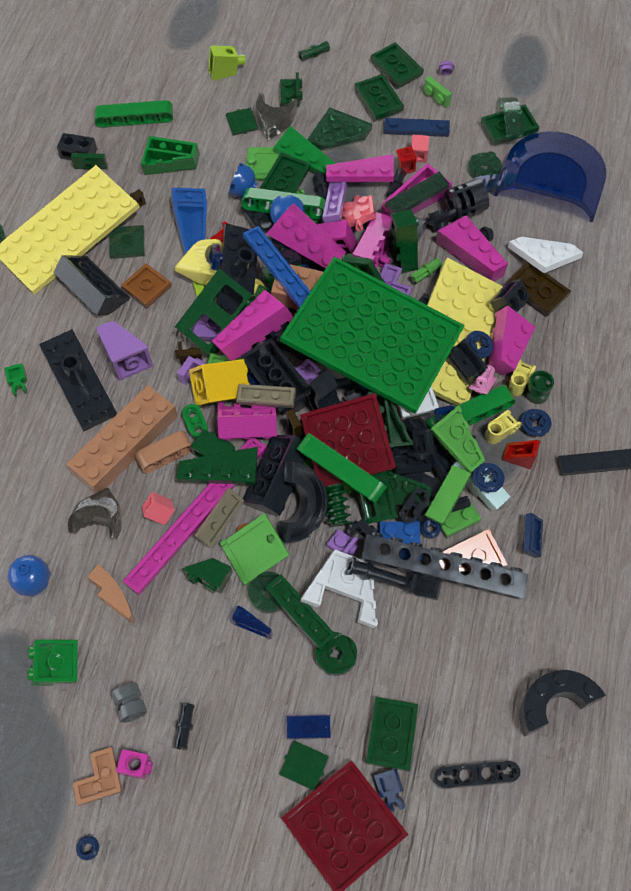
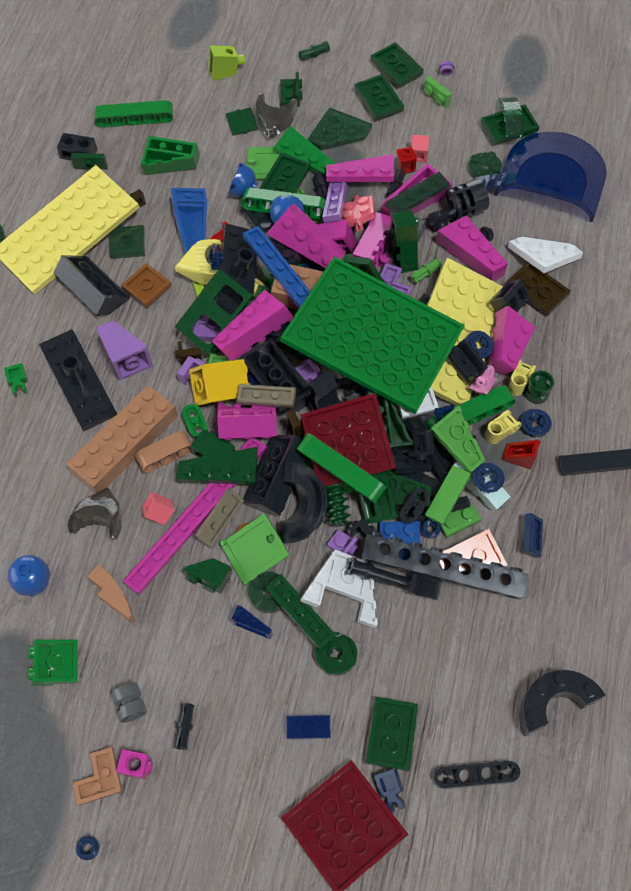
(304, 765): dark green piece -> none
(425, 127): dark blue plate -> none

